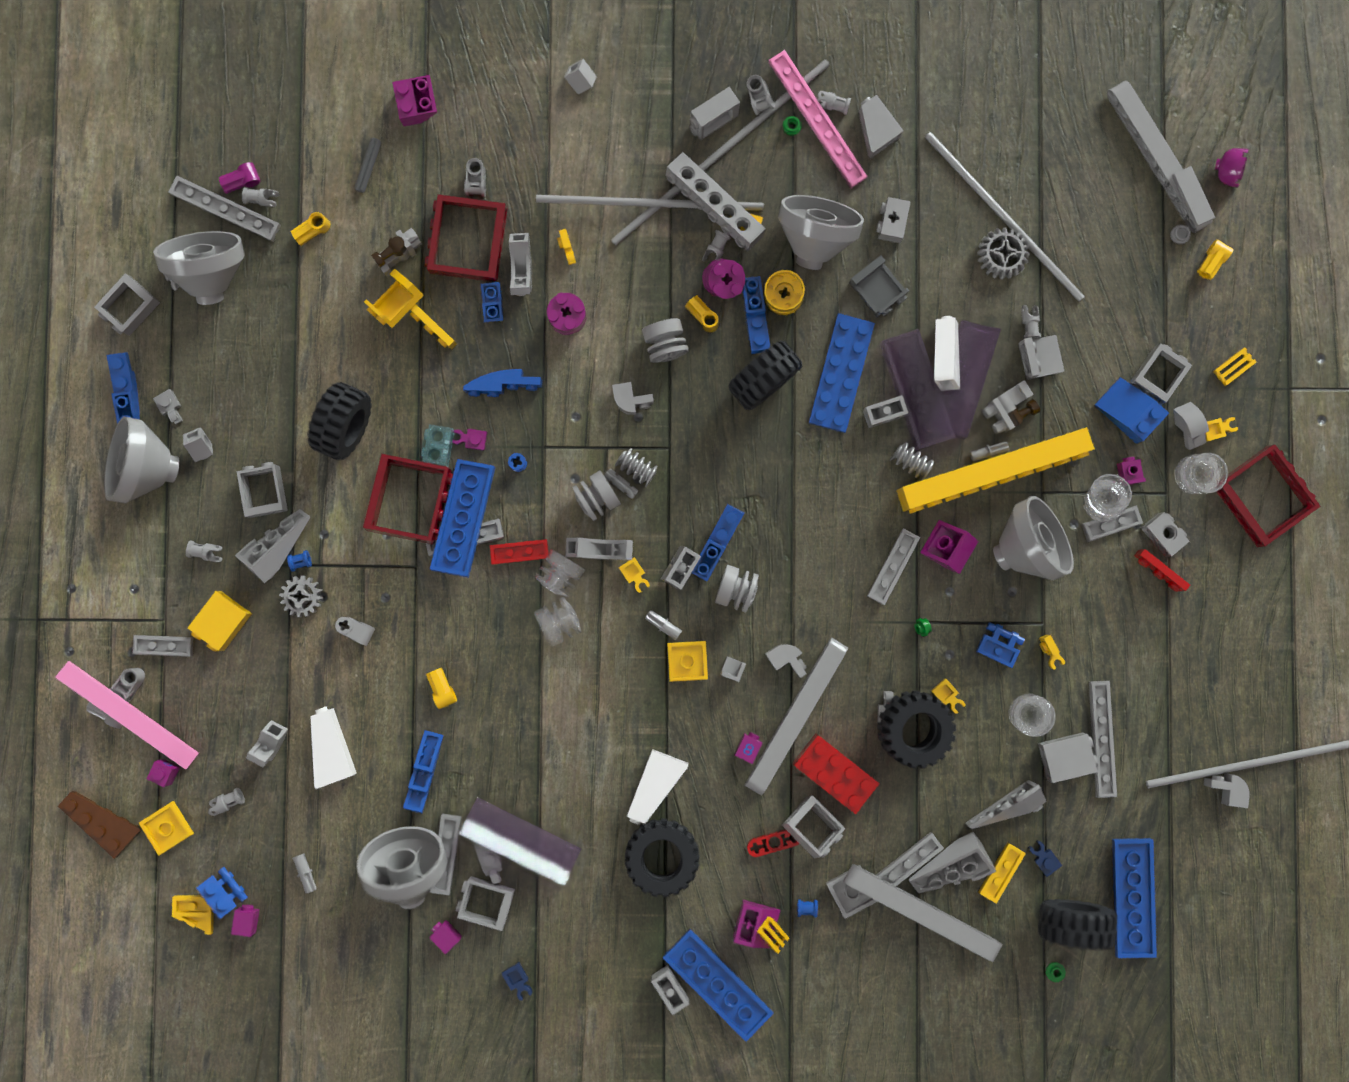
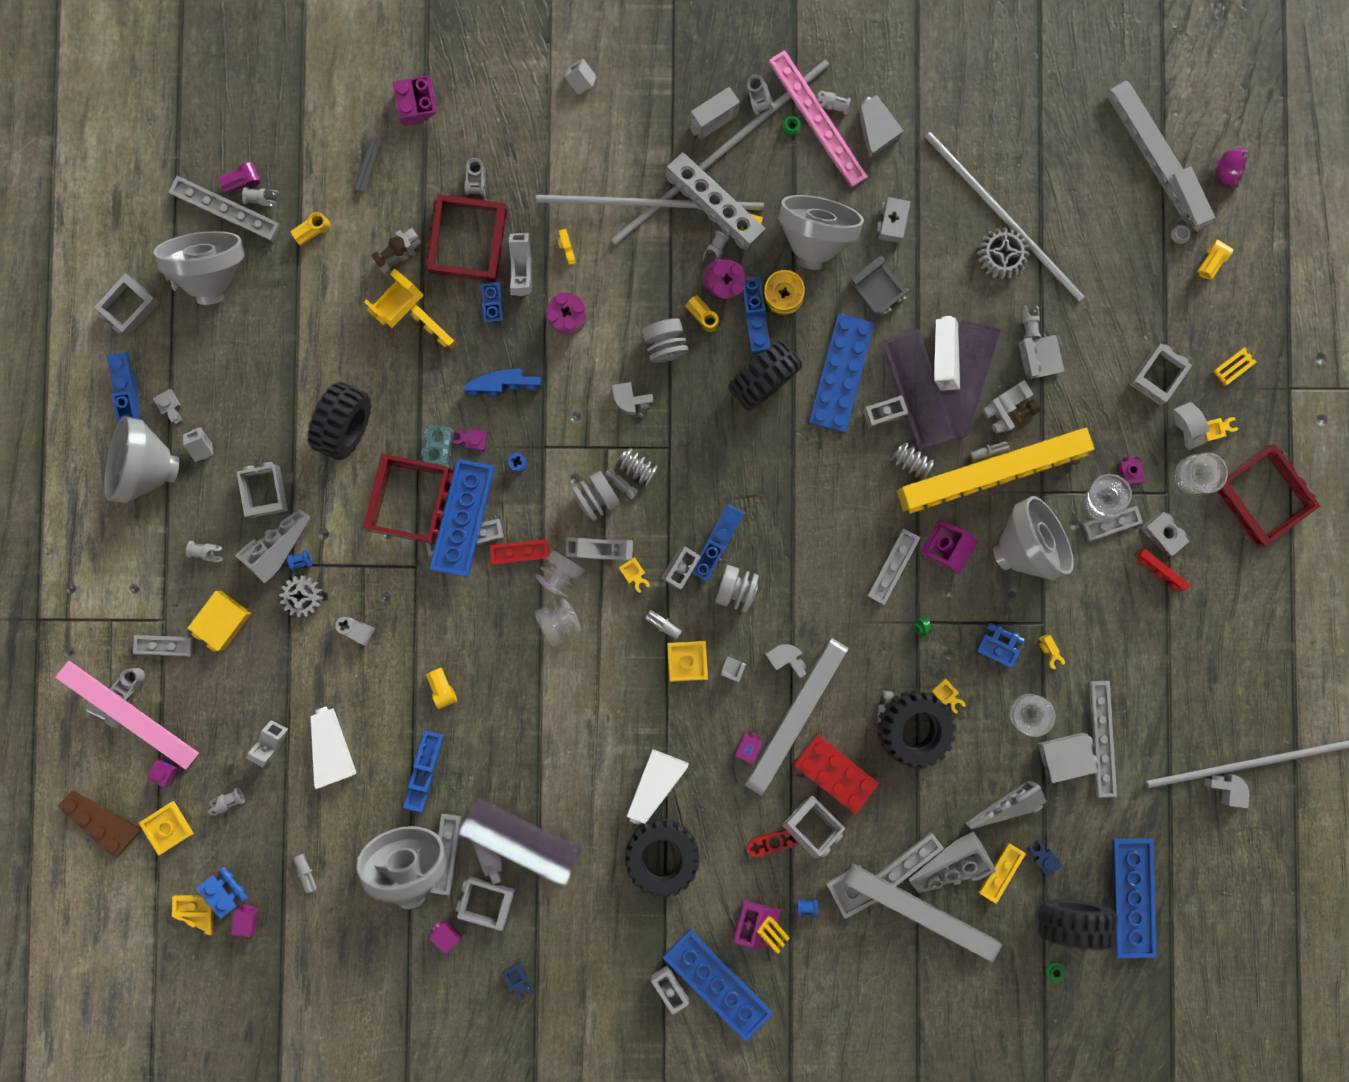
(1131, 410): blue slope -> none

